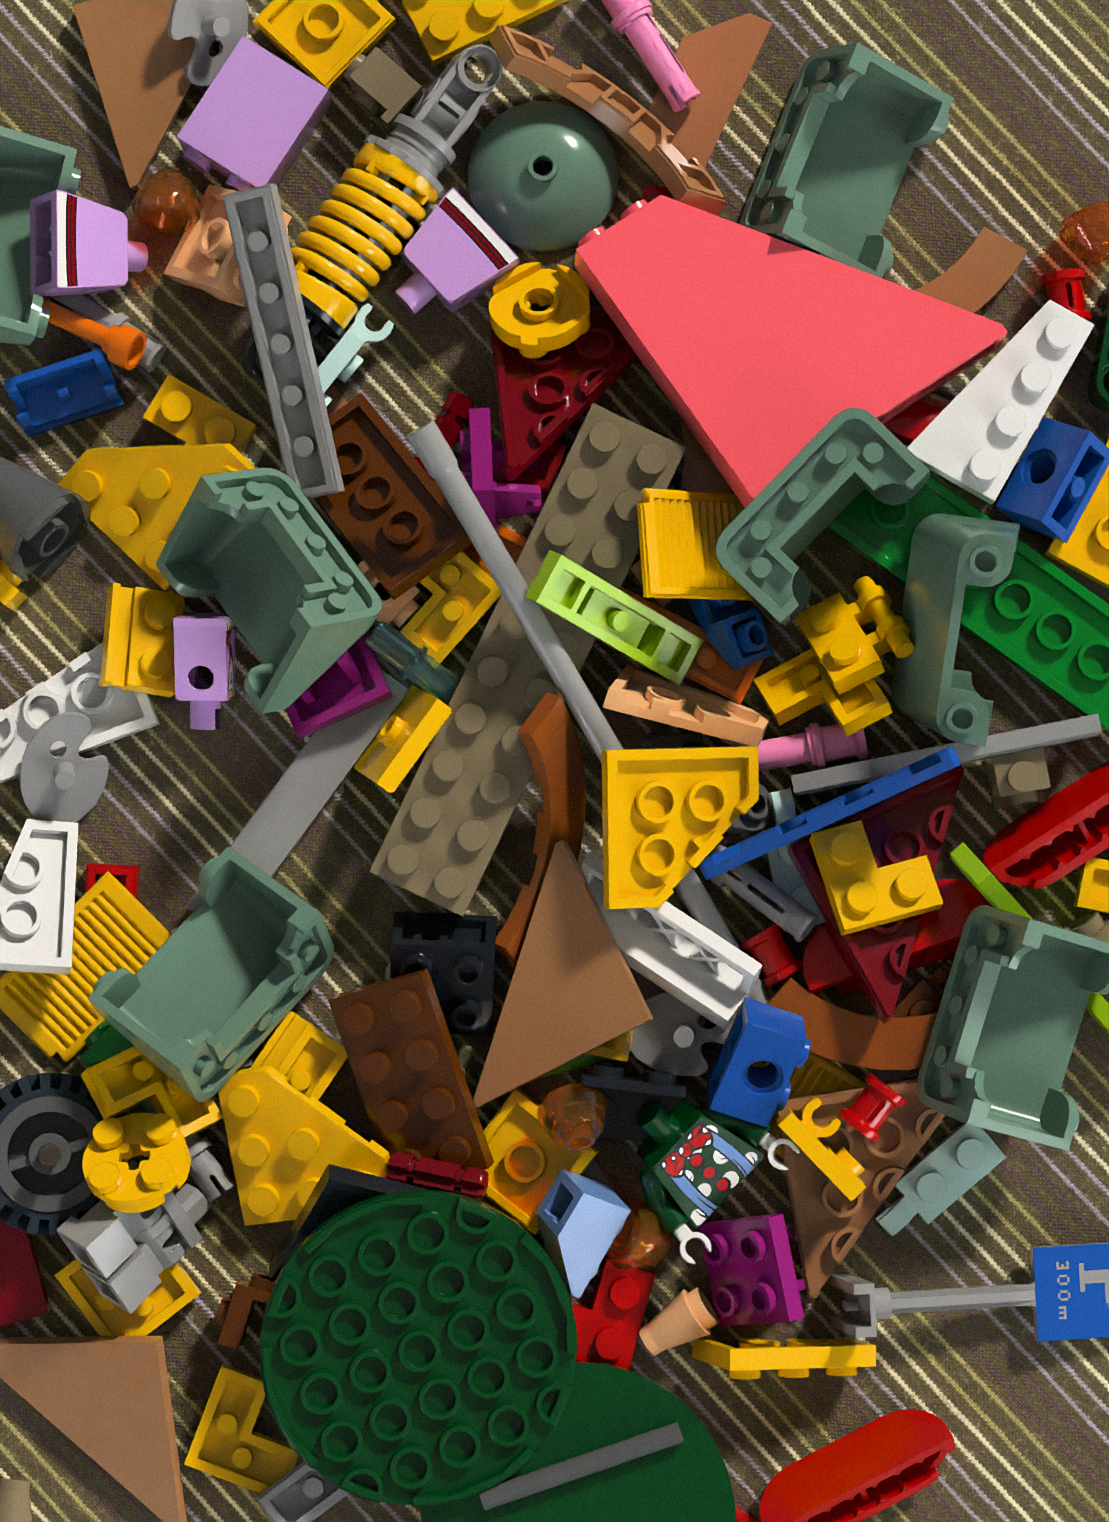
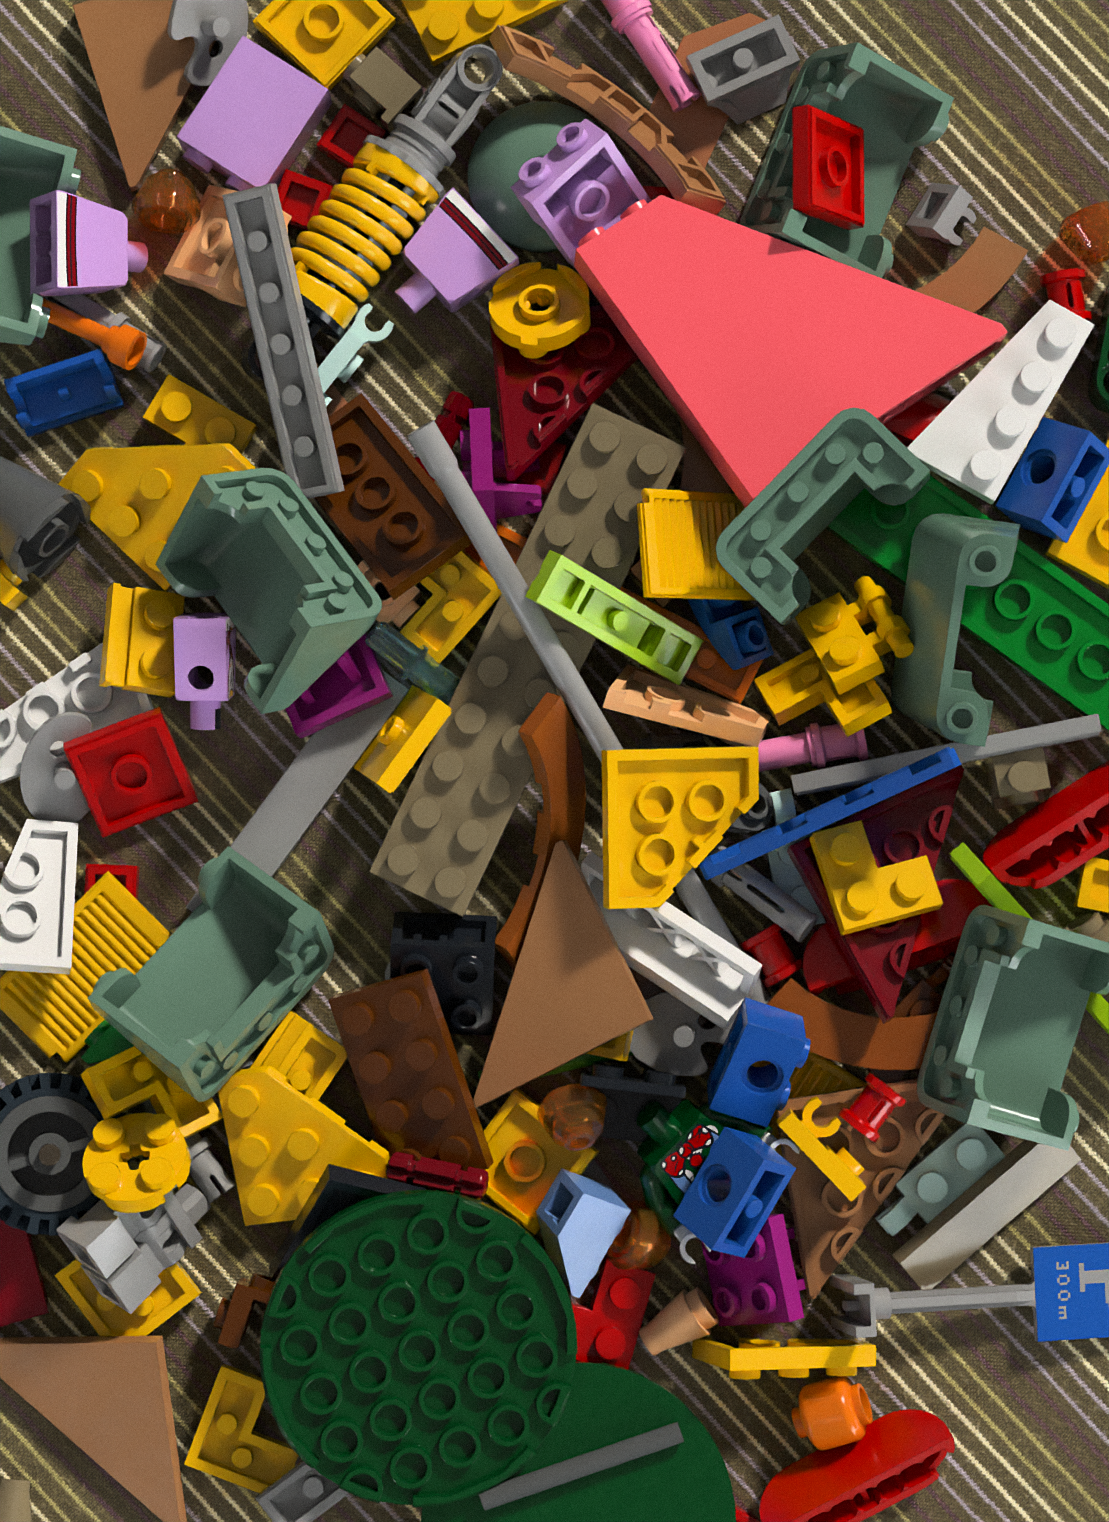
(130, 772): none -> red tile
(301, 198): none -> red tile
(346, 136): none -> red tile
(577, 186): none -> lavender plate
(734, 1192): none -> blue brick
(747, 70): none -> light grey slope
(828, 167): none -> red tile
(832, 1412): none -> orange head
(940, 211): none -> light grey tile
(982, 1211): none -> tile

